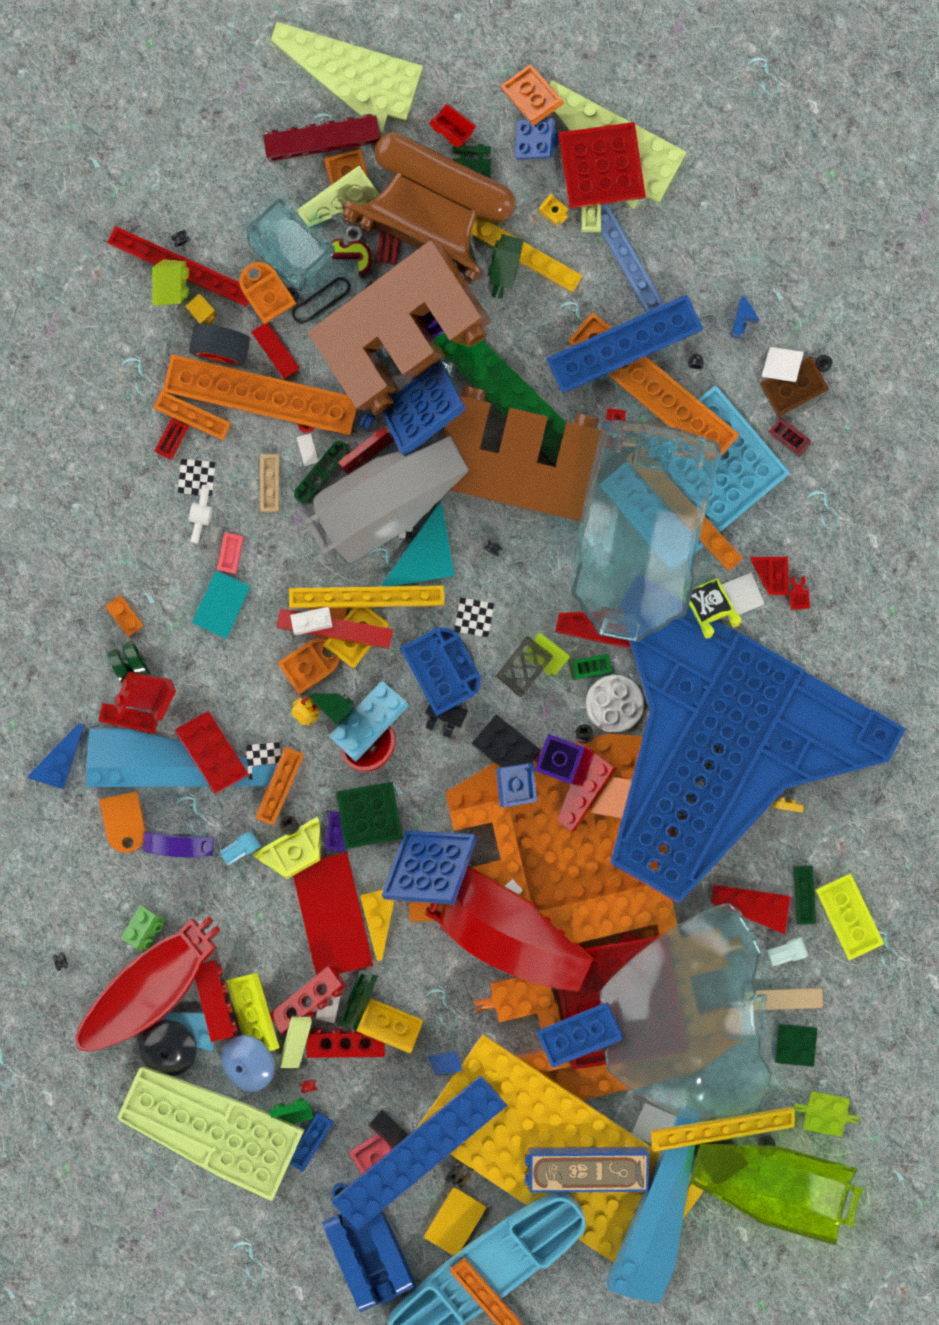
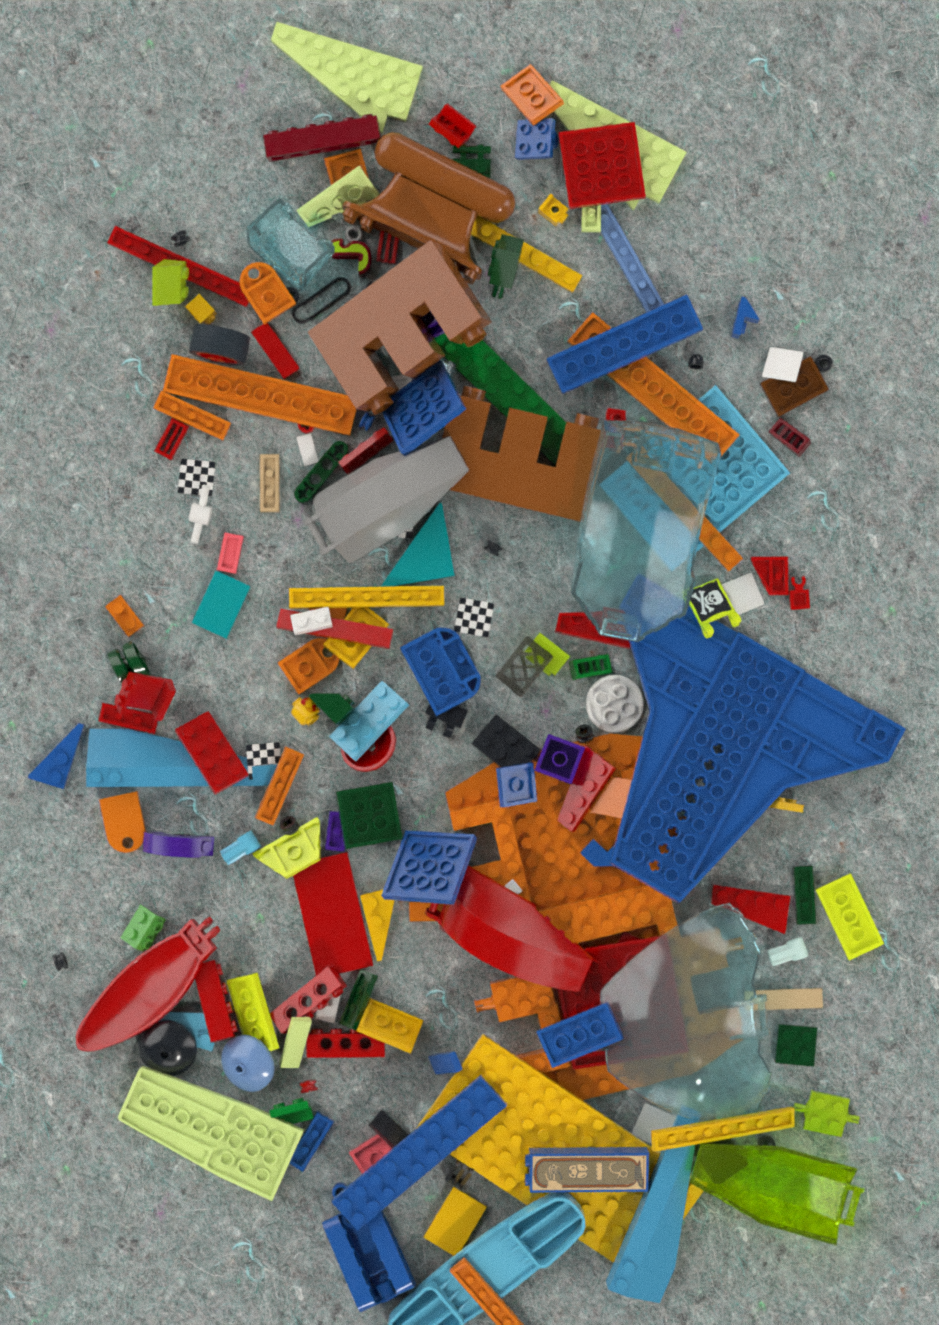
(596, 854): none -> blue tile

